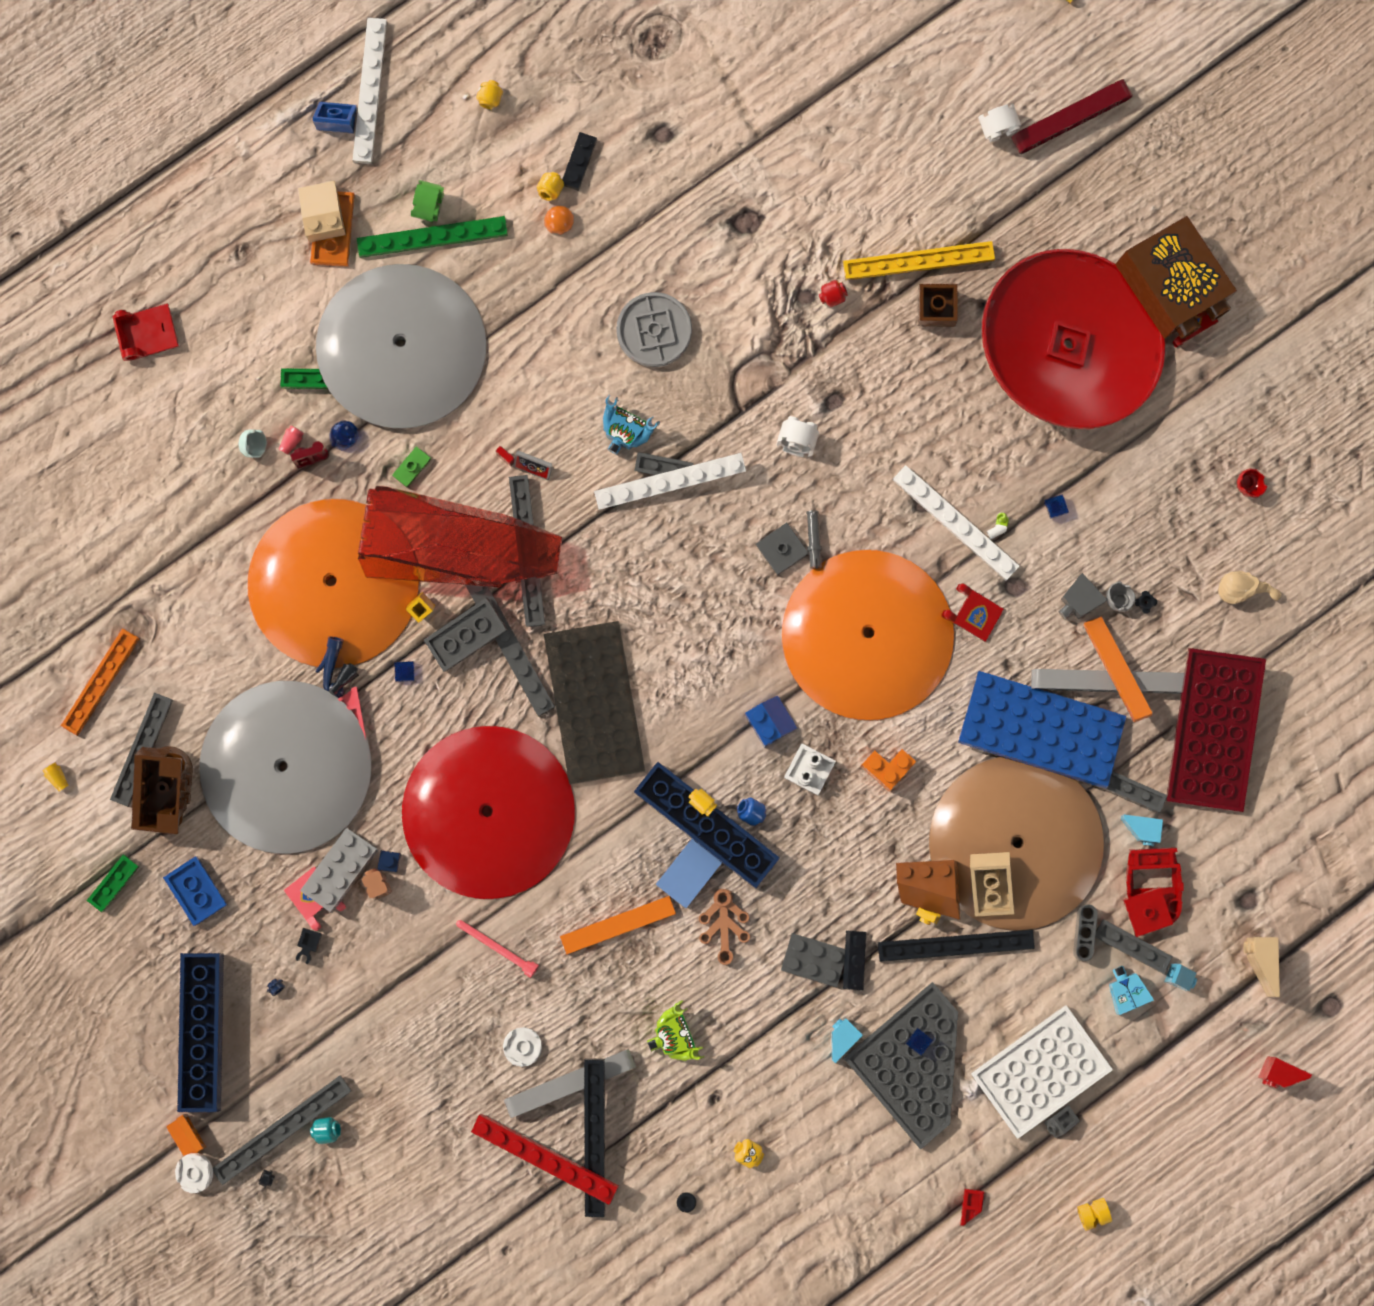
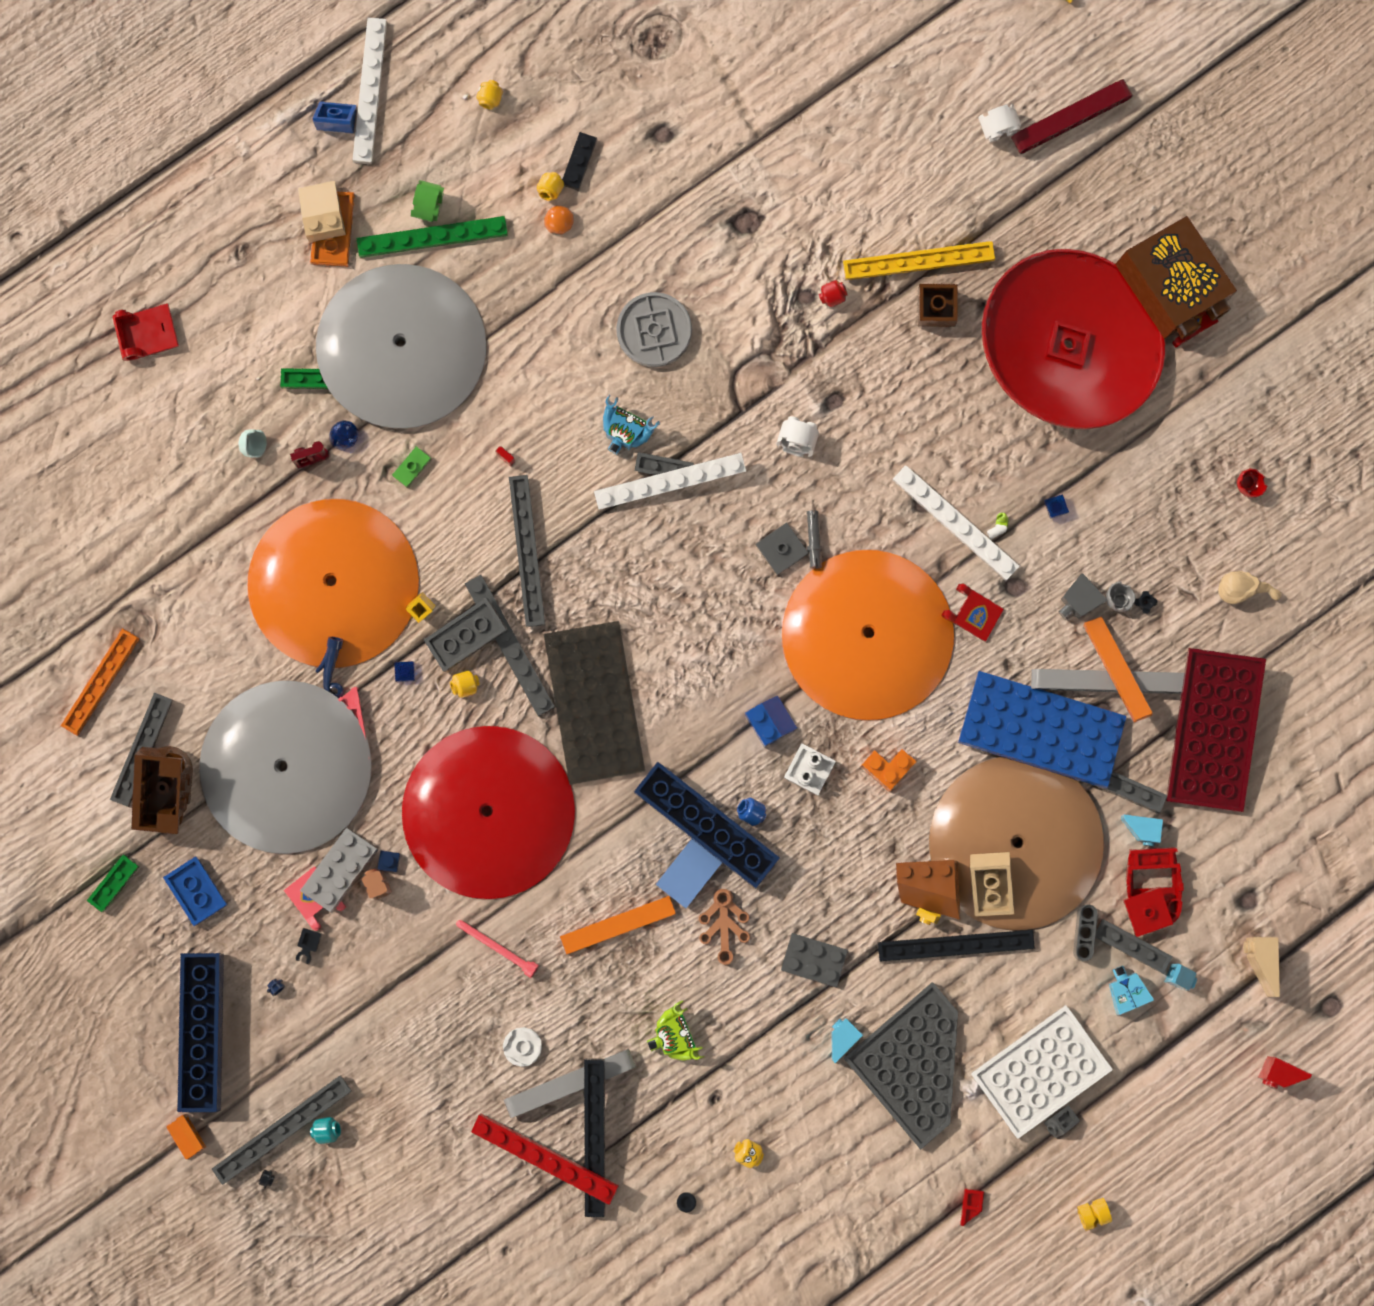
(55, 776): yellow cone -> none
(194, 1173): white tile -> none
(291, 439): coral cone -> none
(346, 675): black cone -> none
(450, 542): clear red windscreen -> none
(464, 684): none -> yellow head
(533, 465): slope -> none
(702, 802): yellow brick -> none
(854, 960): black plate -> none
(919, 1041): clear blue plate -> none

